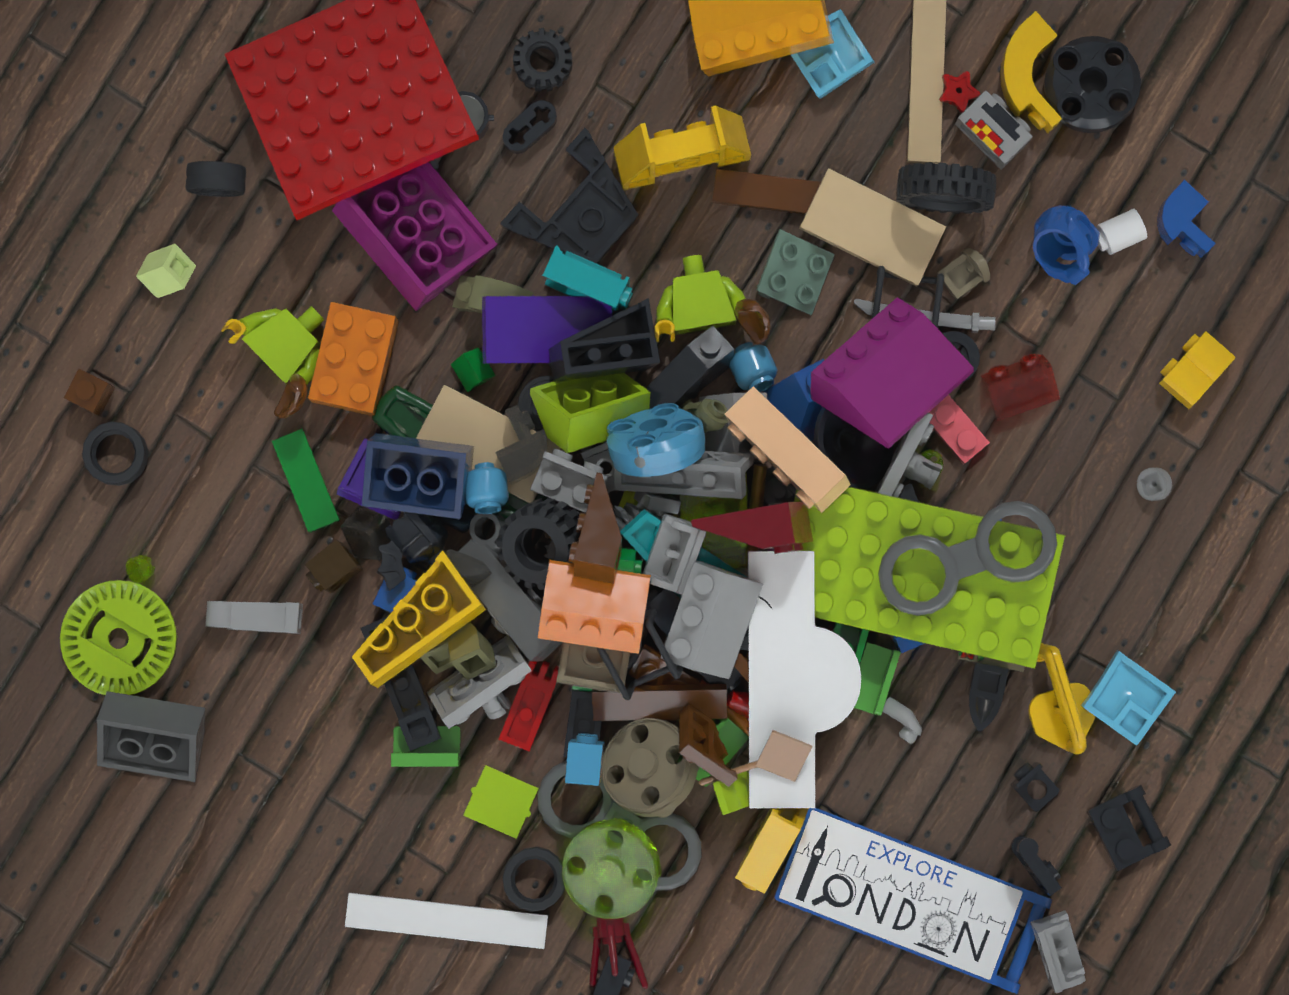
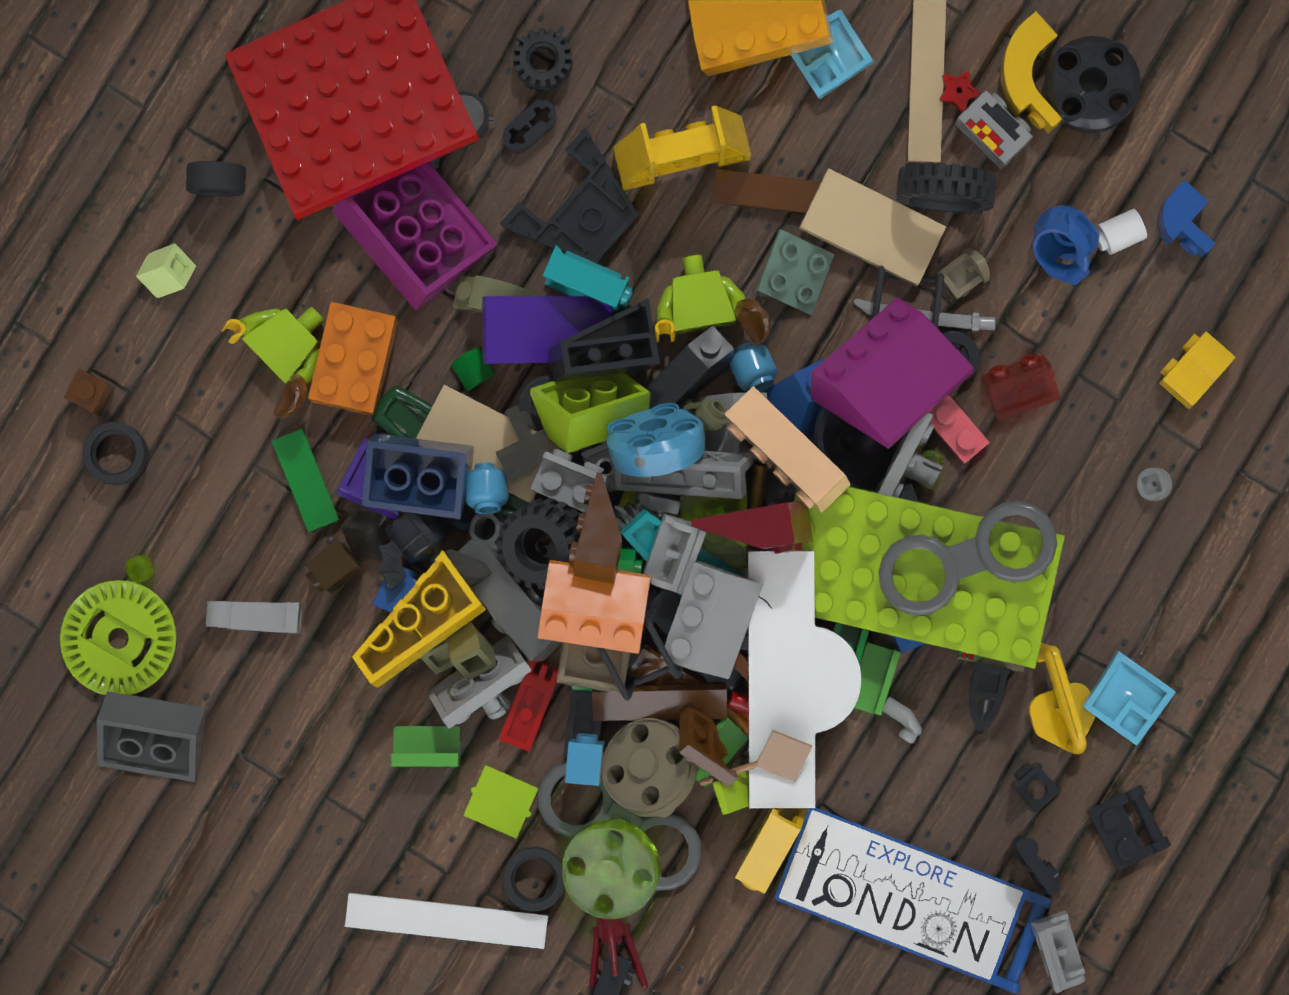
(409, 703): black slope -> none

